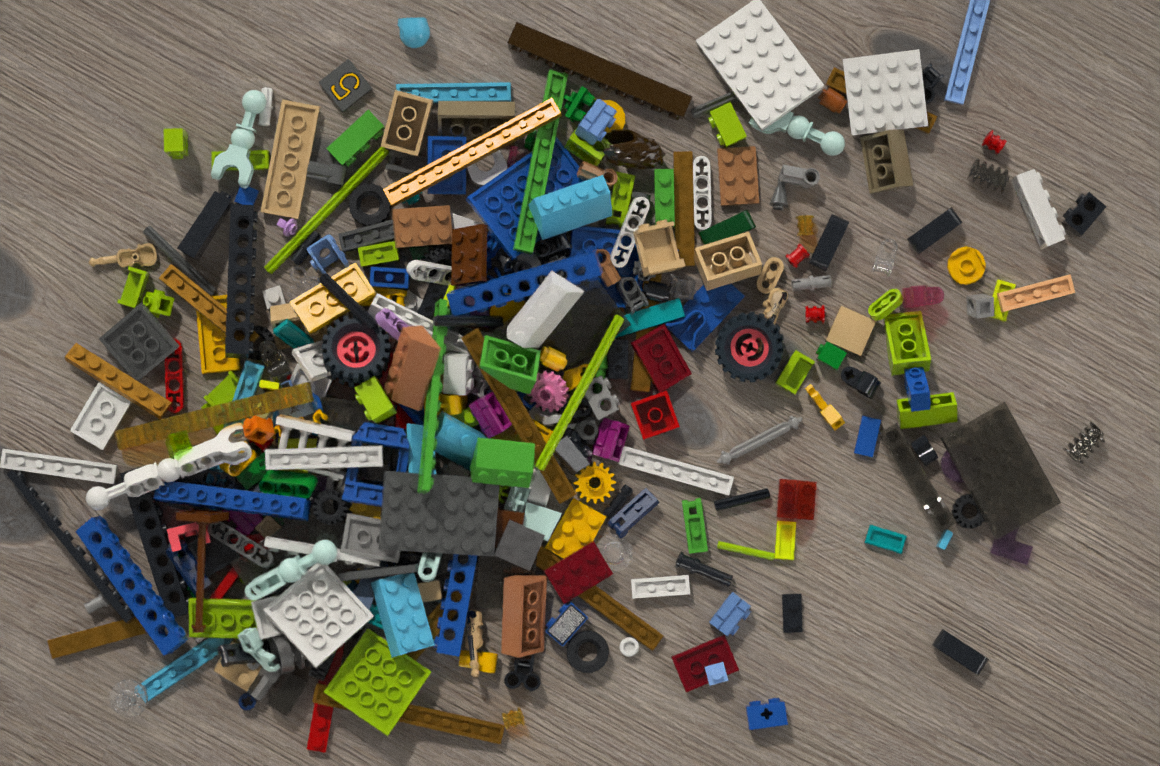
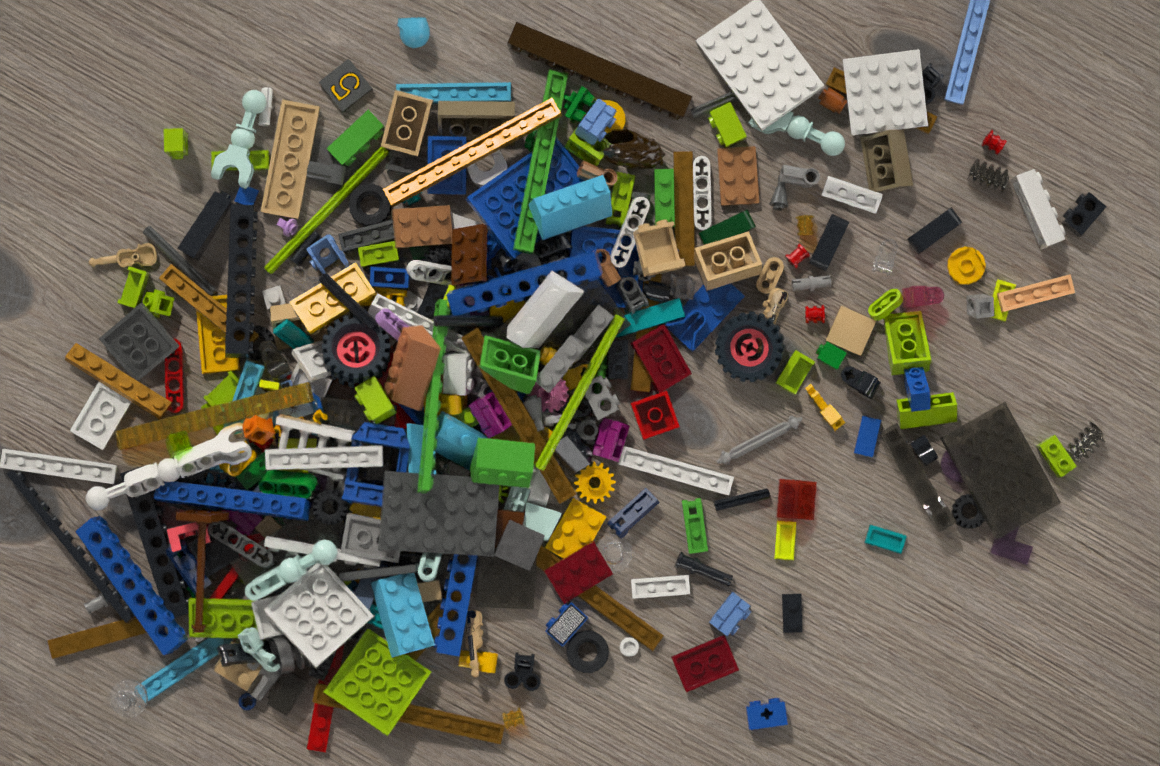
(512, 156): clear pink tile -> none
(523, 615): nougat slope -> none
(534, 408): none -> dark grey cone
(574, 348): none -> light grey bracket
(618, 501): black axle -> none
(716, 673): light blue plate -> none
(745, 550): lime piece -> none
(852, 194): none -> white plate
(944, 539): medium azure tile -> none
(960, 652): black beam -> none
(1056, 456): none -> lime brick

